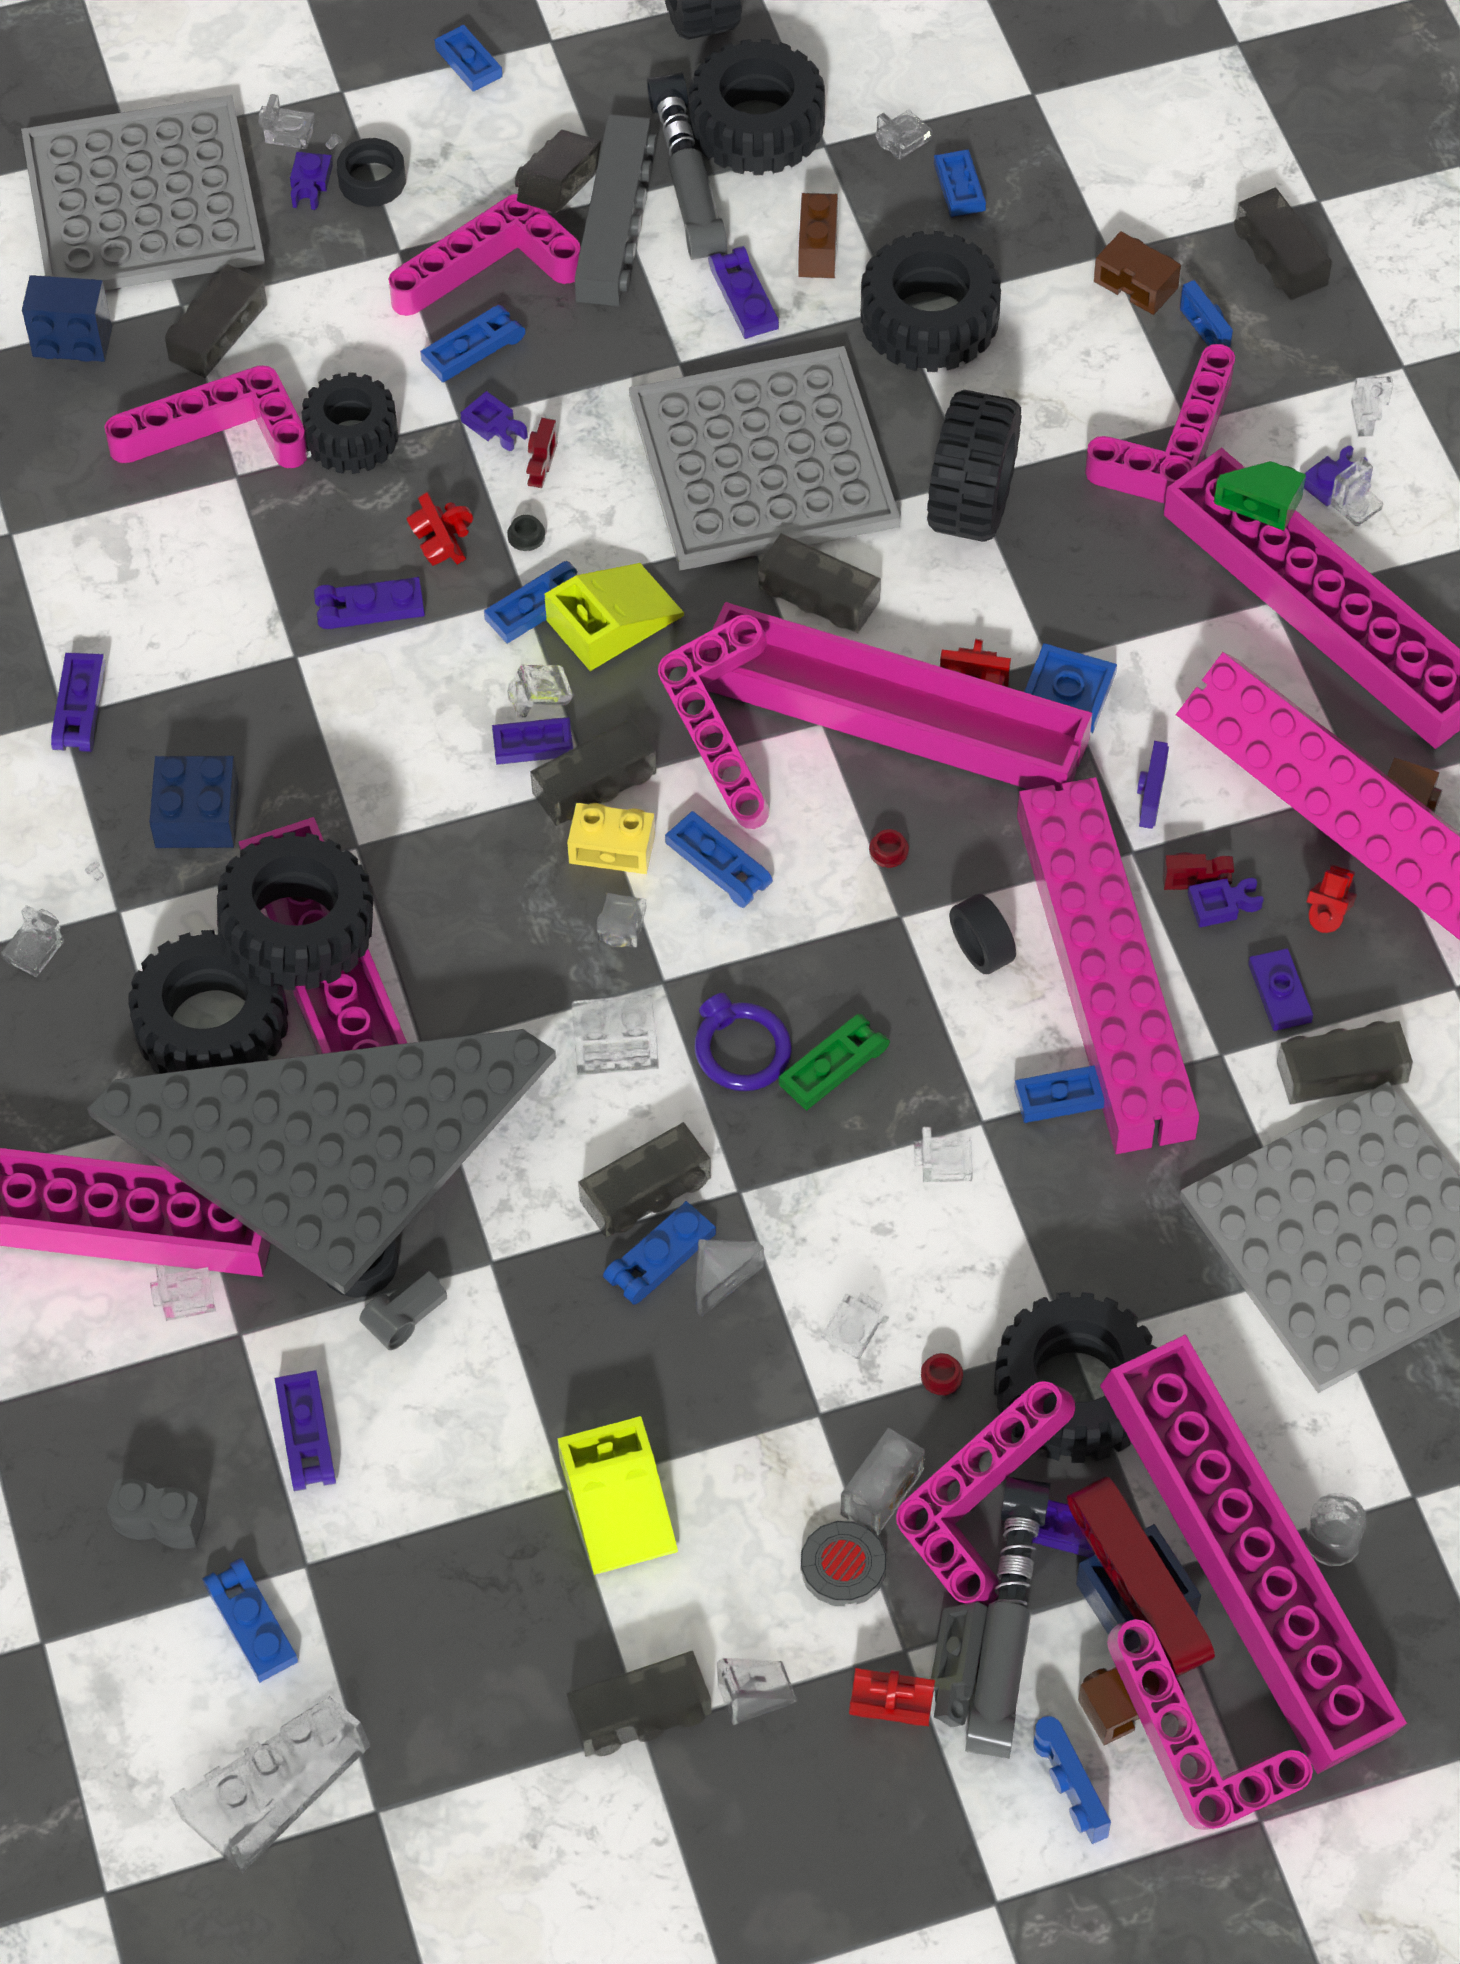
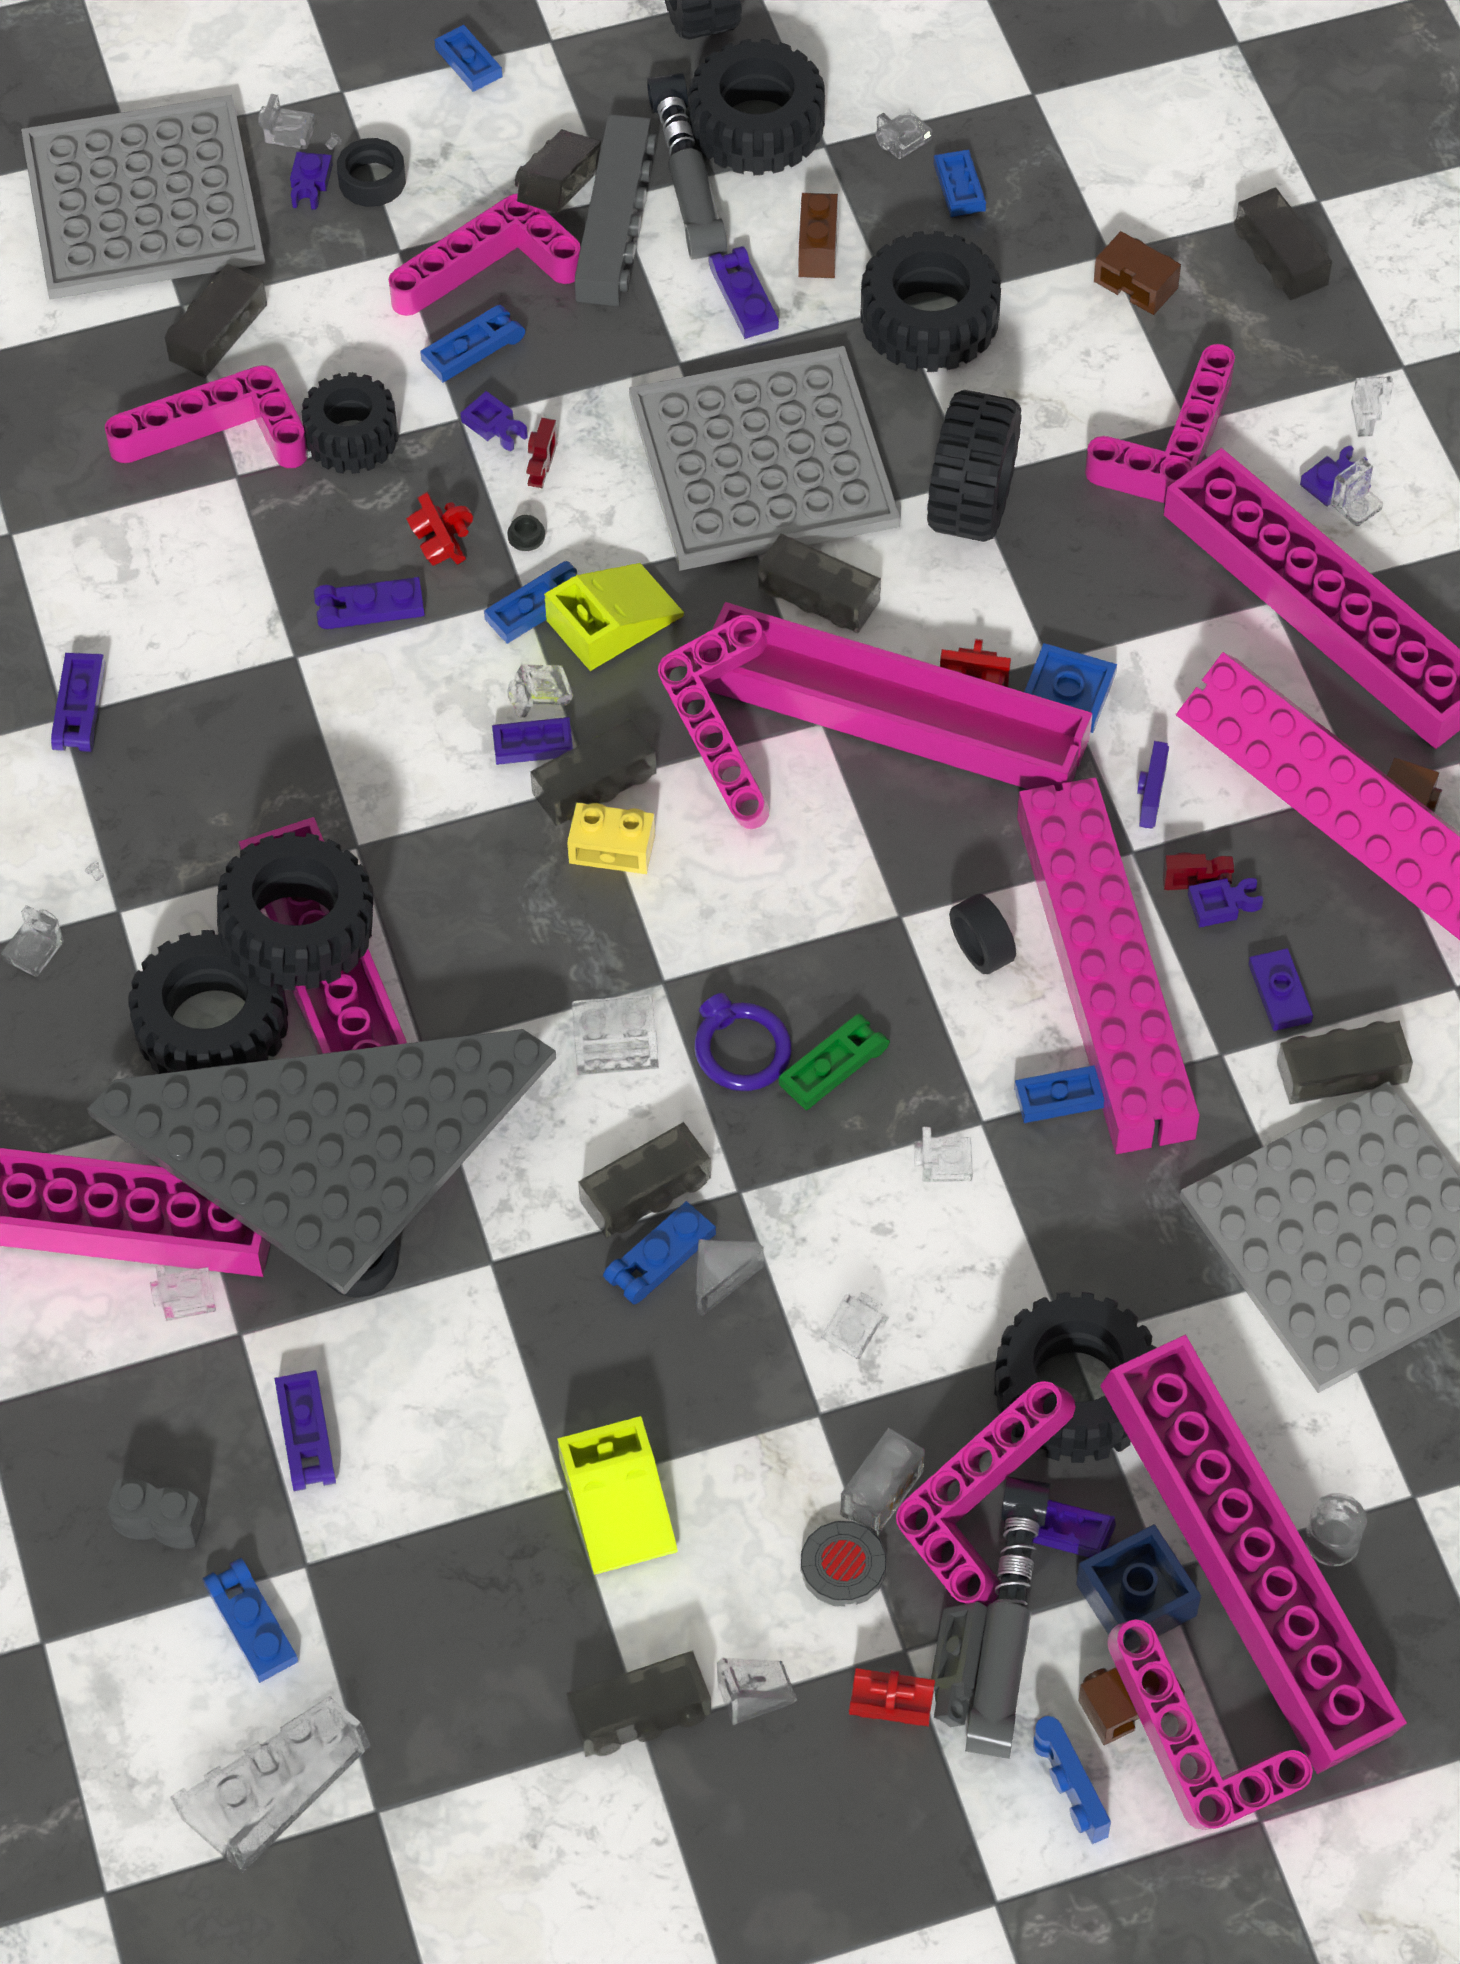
(67, 318): dark blue brick -> none
(194, 802): dark blue brick -> none
(395, 1317): dark grey piece -> none
(621, 920): clear bracket -> none
(718, 858): blue plate -> none
(888, 848): dark red plate -> none
(941, 1374): dark red plate -> none
(1140, 1574): dark red beam -> none
(1204, 315): blue plate -> none
(1262, 492): green slope -> none
(1331, 899): red hips -> none

